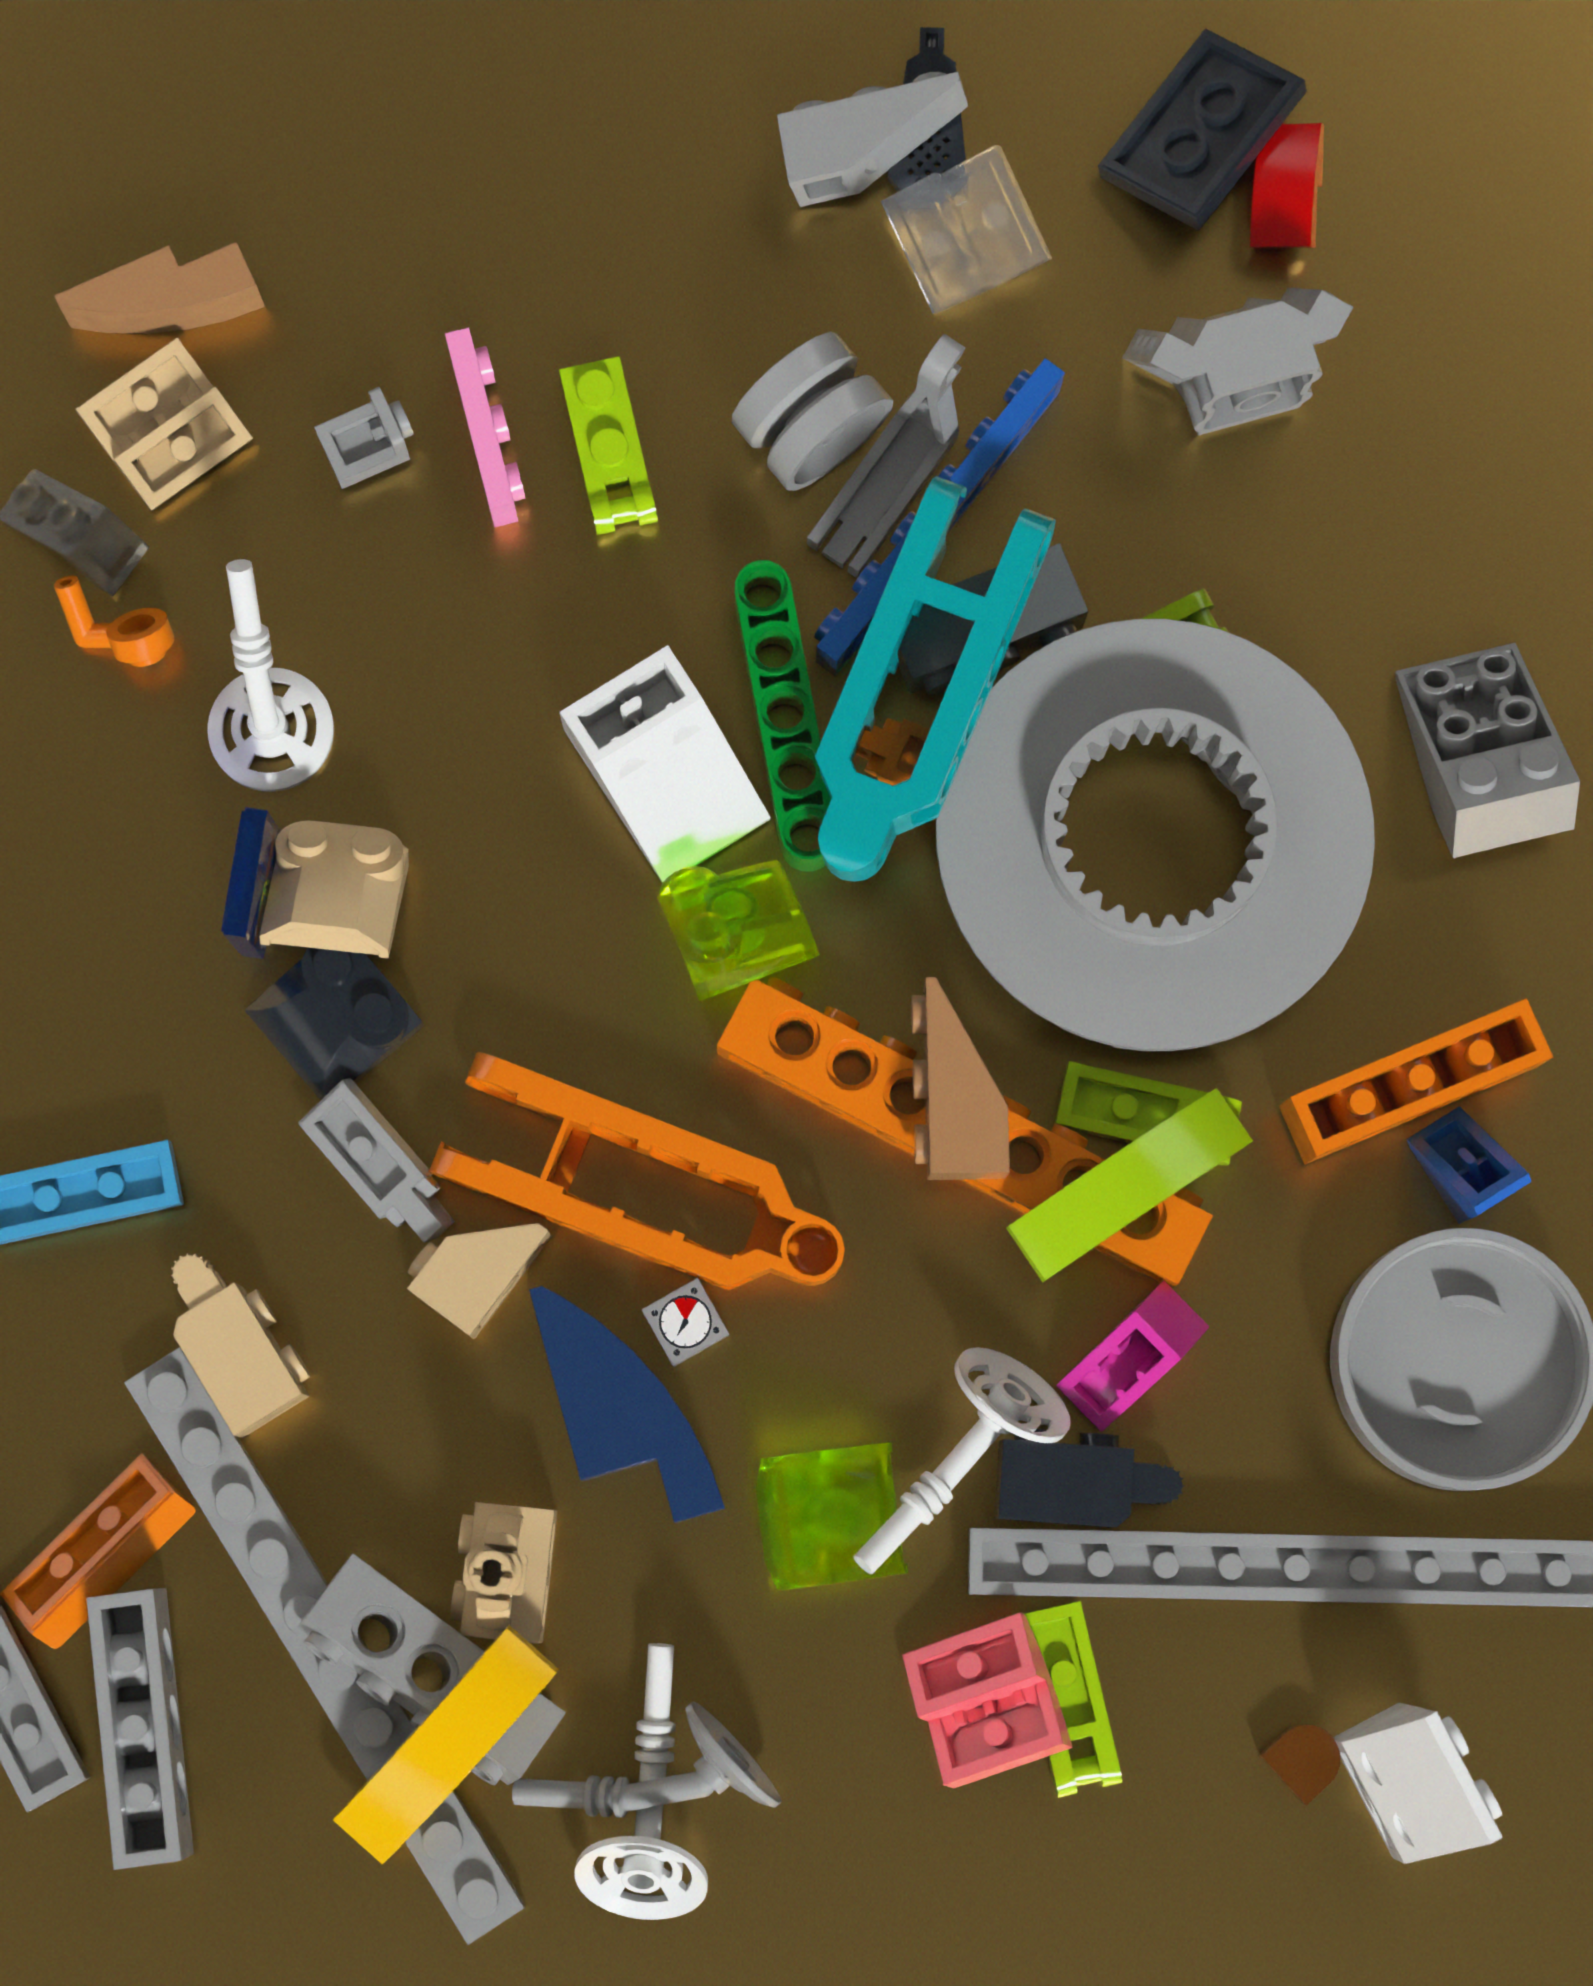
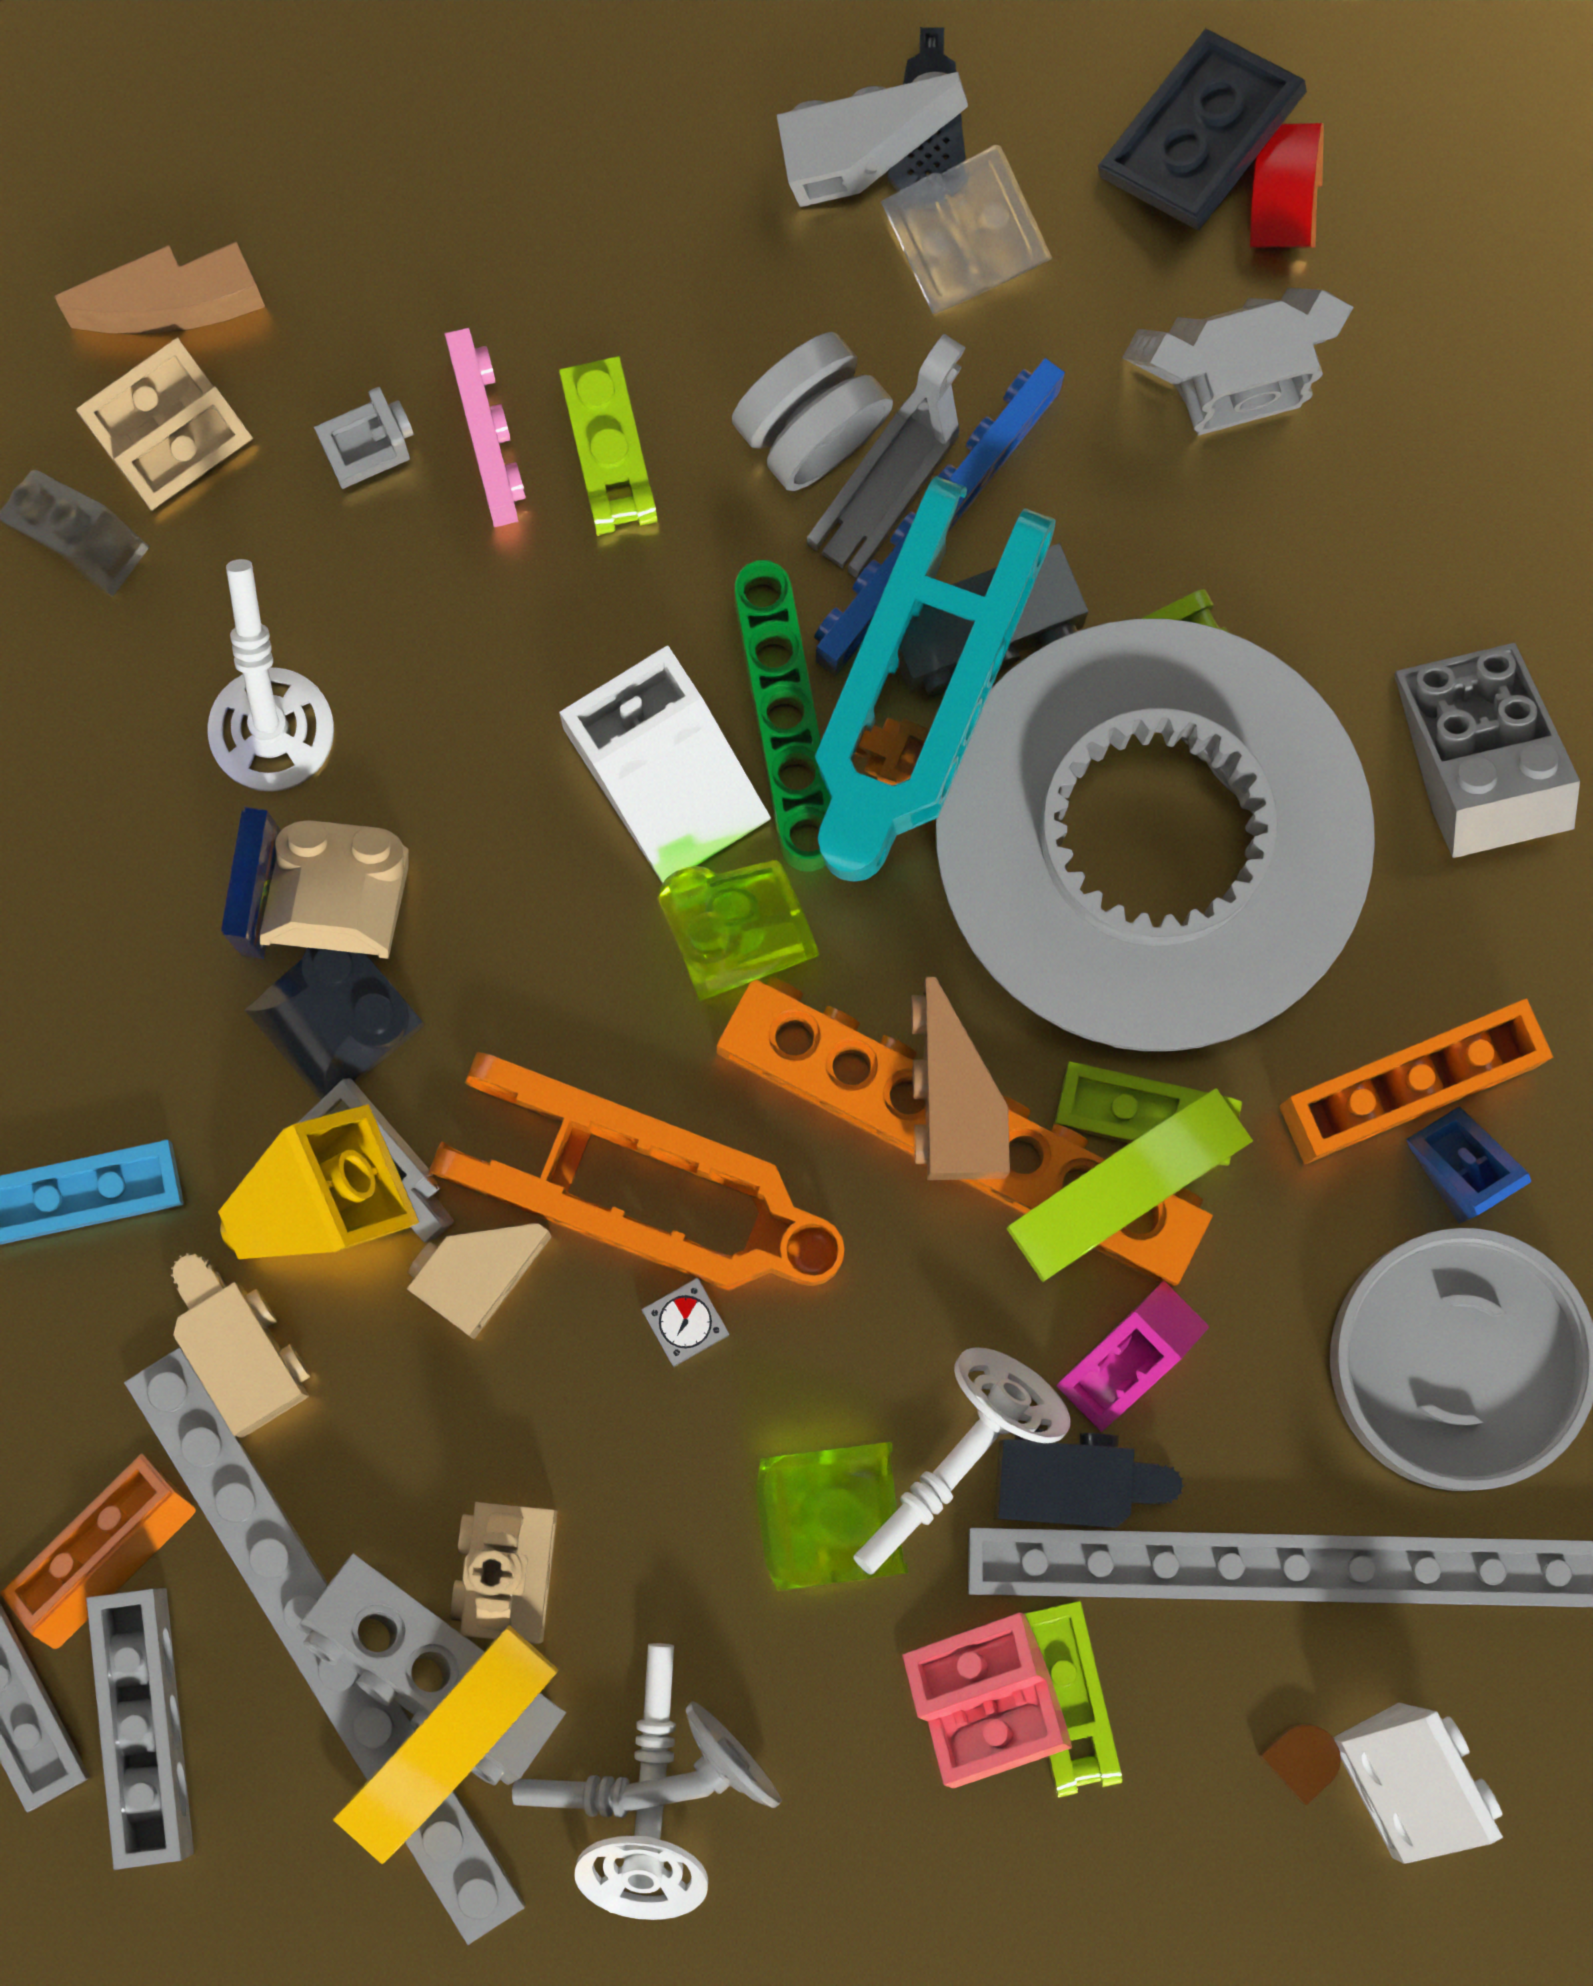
(134, 637): orange plate -> none
(318, 1190): none -> yellow slope
(619, 1409): dark blue slope -> none

